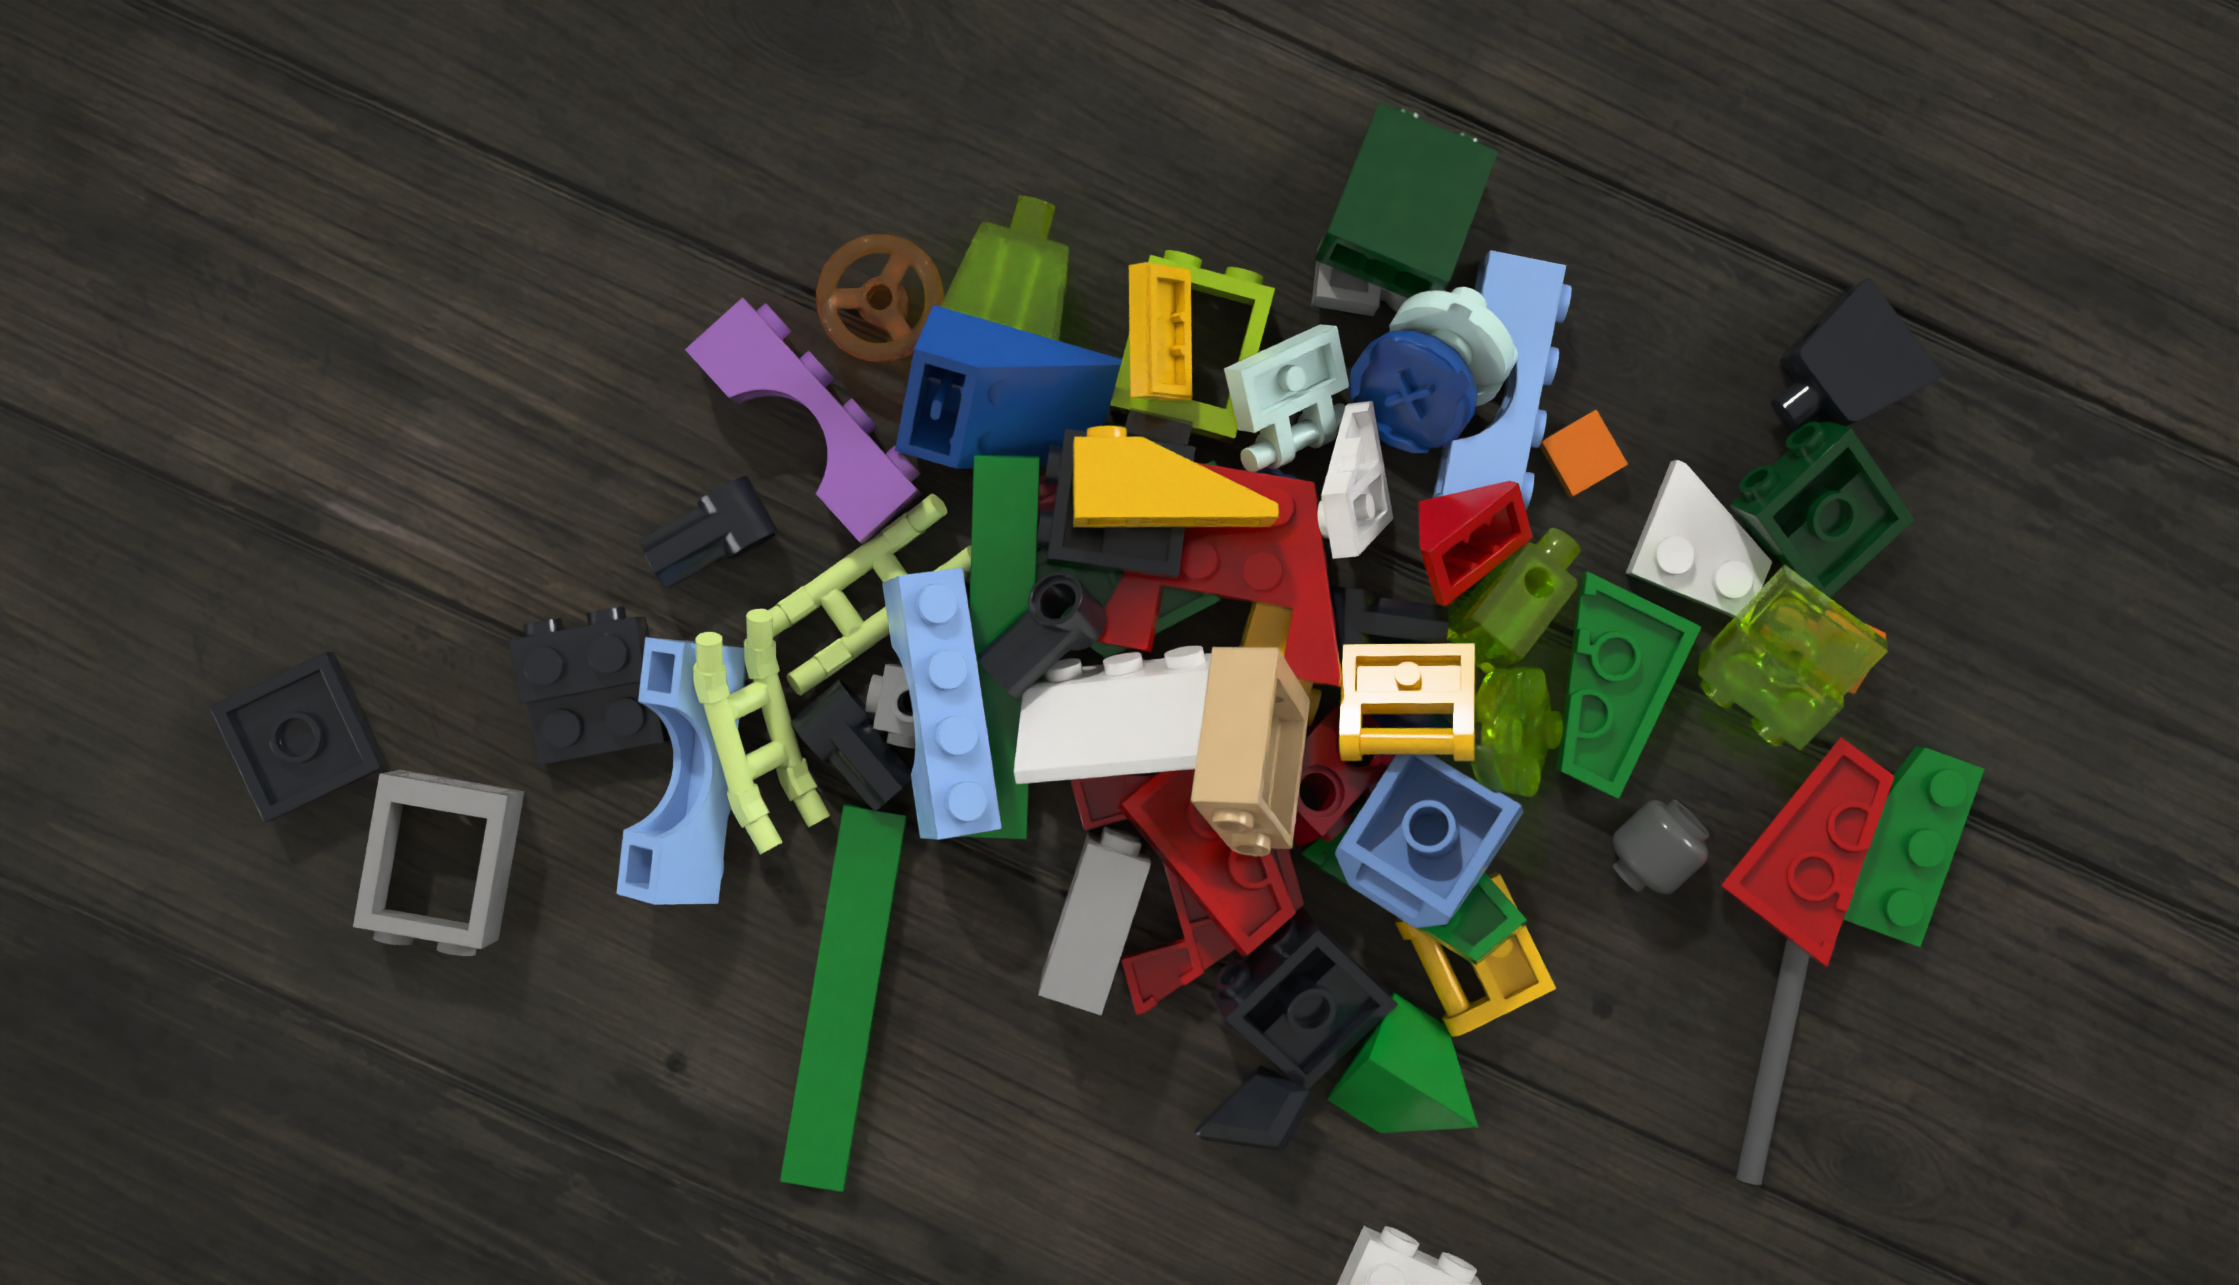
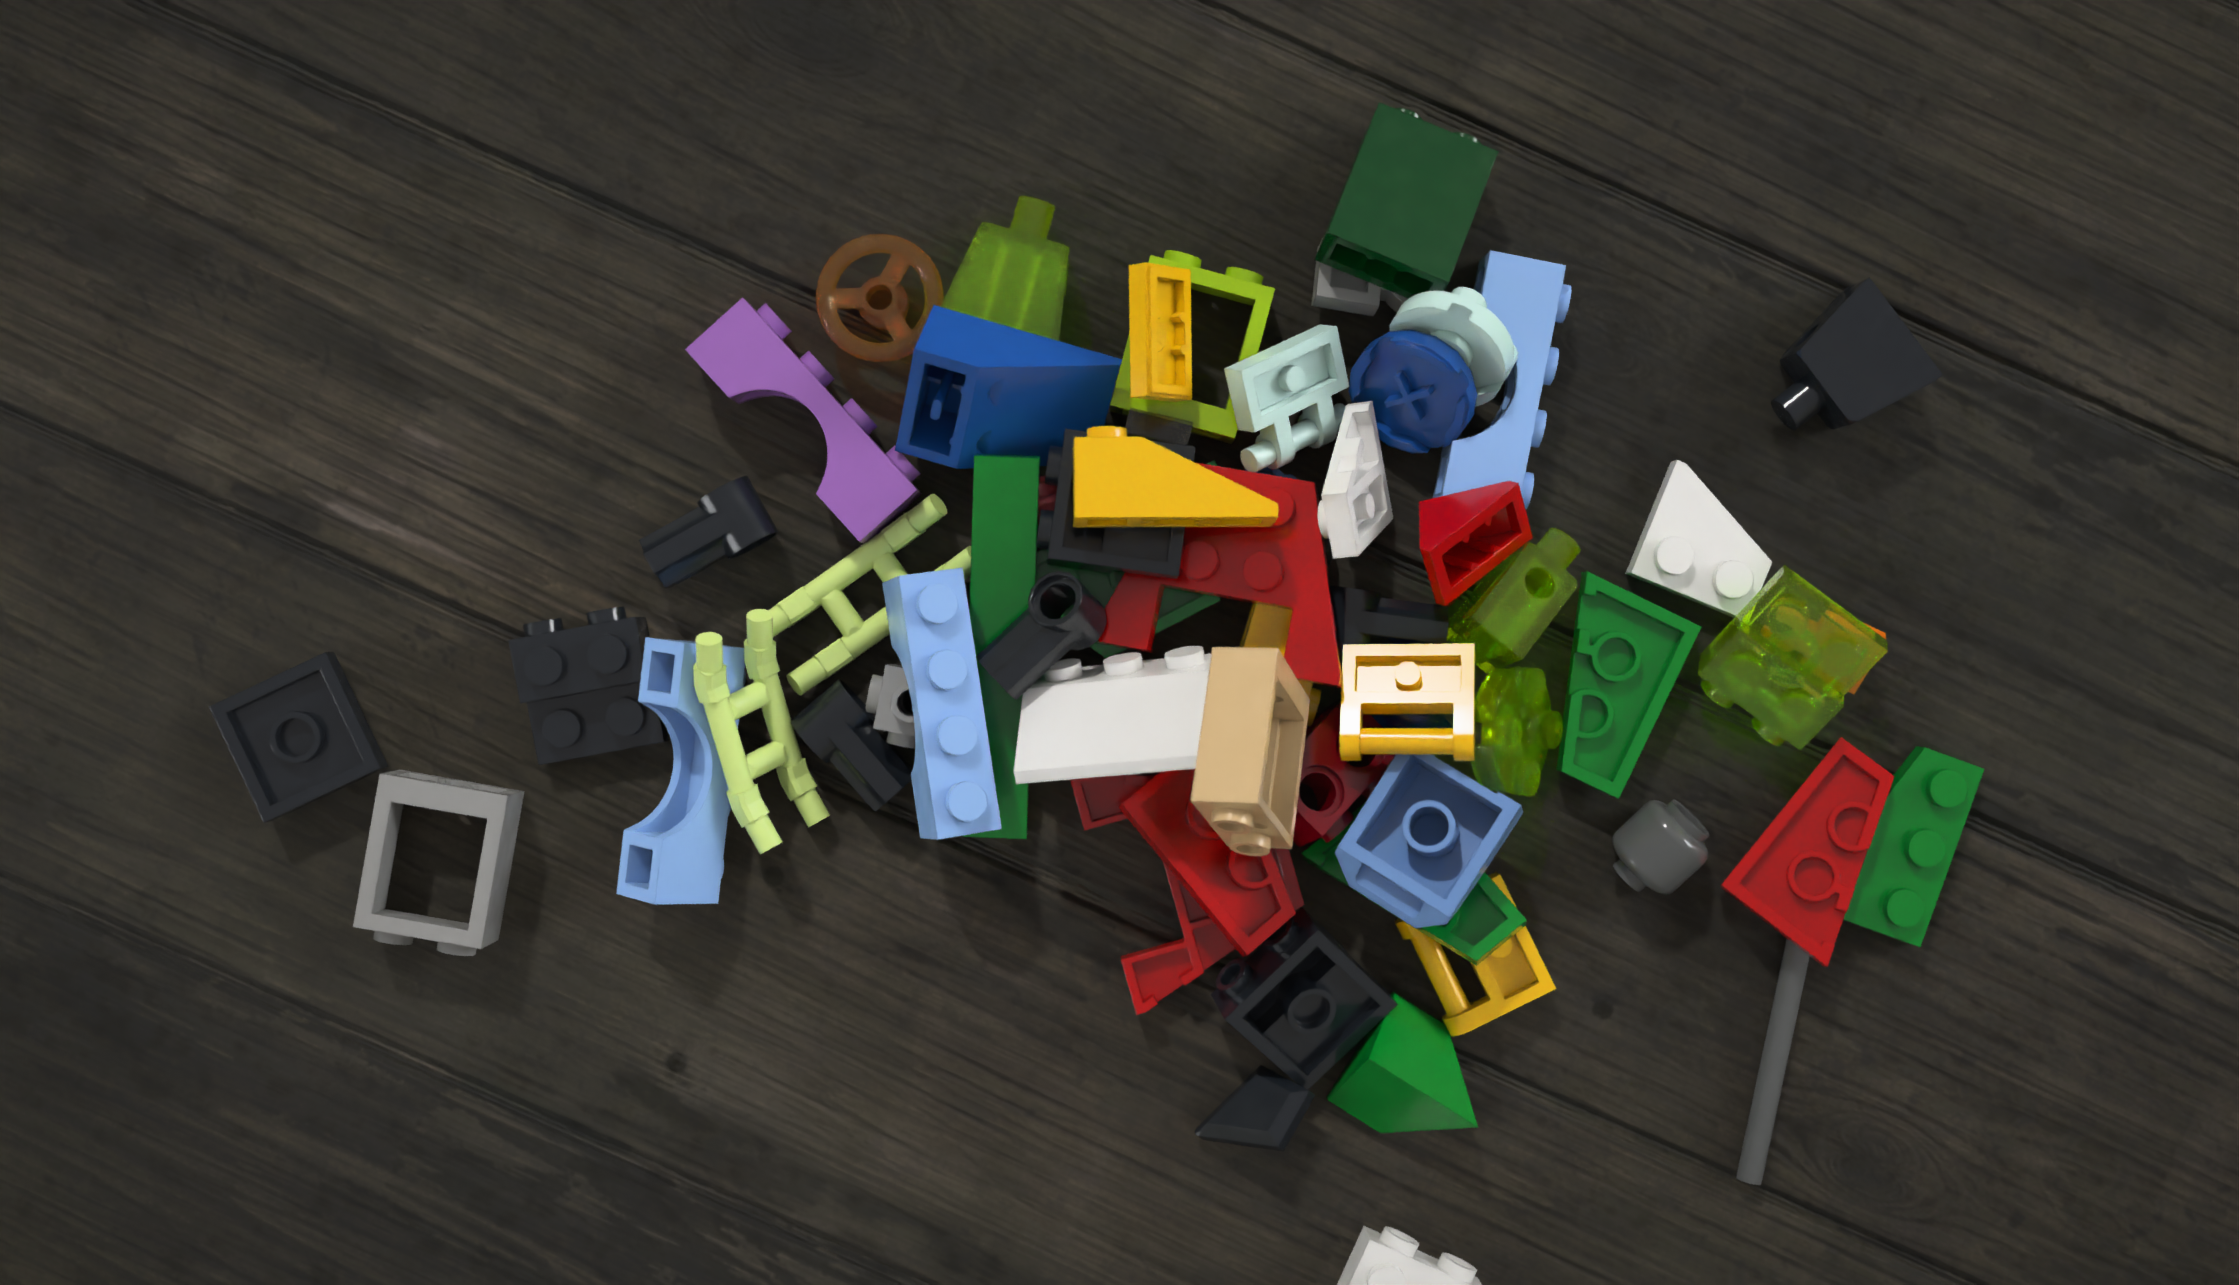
(844, 997): green tile -> none
(1095, 920): light grey window -> none
(1582, 453): orange tile -> none
(1822, 506): dark green plate -> none

